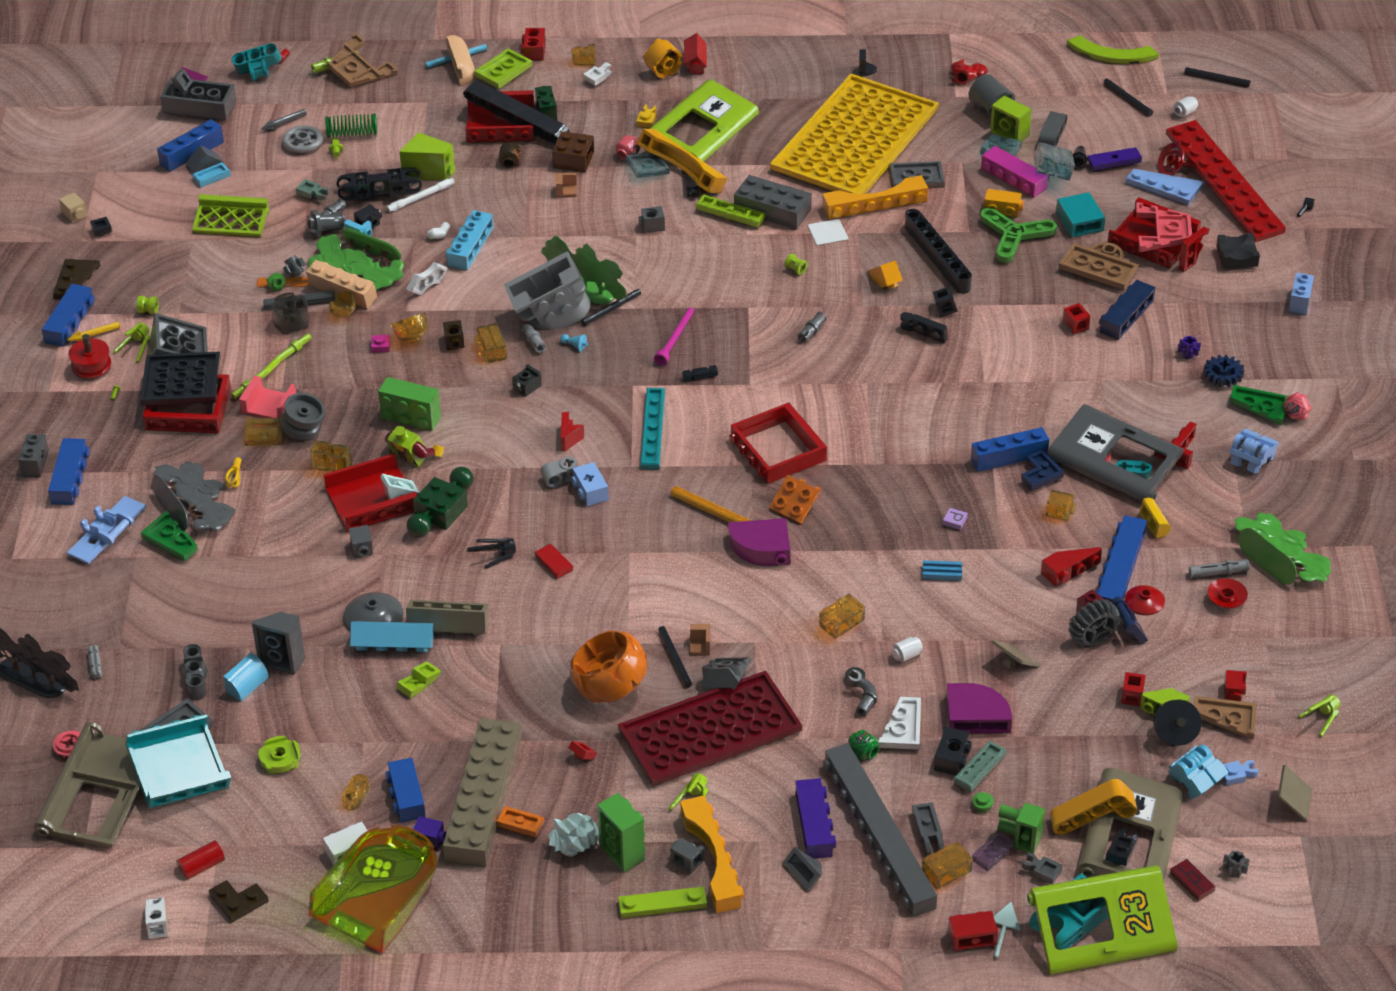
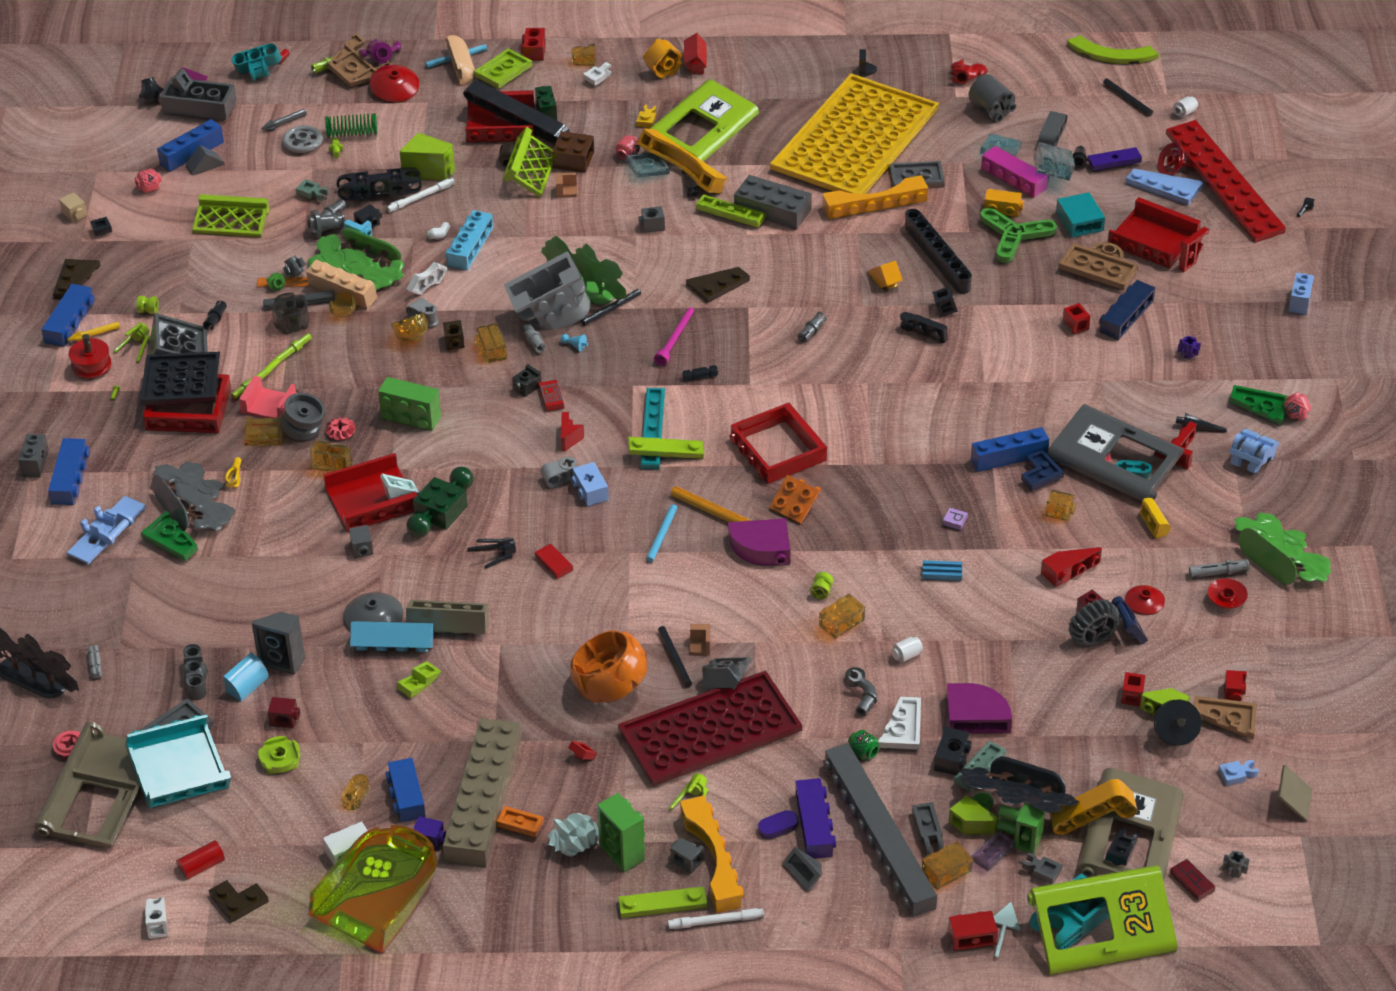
(147, 180): none -> coral head
(150, 90): none -> black rock
(211, 174): medium azure tile -> none
(214, 315): none -> black pin
(283, 712): none -> dark red brick
(347, 430): none -> coral gear
(380, 51): none -> magenta piece
(380, 343): dark pink plate -> none
(394, 83): none -> red dish
(410, 447): torso -> none
(421, 306): none -> light grey piece
(519, 156): none -> lime fence
(551, 395): none -> red tile
(661, 533): none -> medium azure bar
(665, 447): none -> lime plate
(687, 922): none -> white piece
(717, 283): none -> dark brown wing
(778, 824): none -> dark purple tile
(794, 260): lime bush -> none
(821, 585): none -> lime wheel
(828, 231): white sticker -> none
(972, 818): none -> lime slope
(1010, 119): lime brick -> none
(1014, 655): dark tan piece -> none
(1021, 783): none -> black plant
(1122, 558): blue brick -> none
(1171, 227): coral wing -> none
(1197, 770): medium azure hips -> none
(1201, 424): none -> black piece
(1223, 371): dark blue gear -> none
(1234, 80): black bar -> none
(1238, 251): black brick -> none
(1327, 706): lime plant -> none

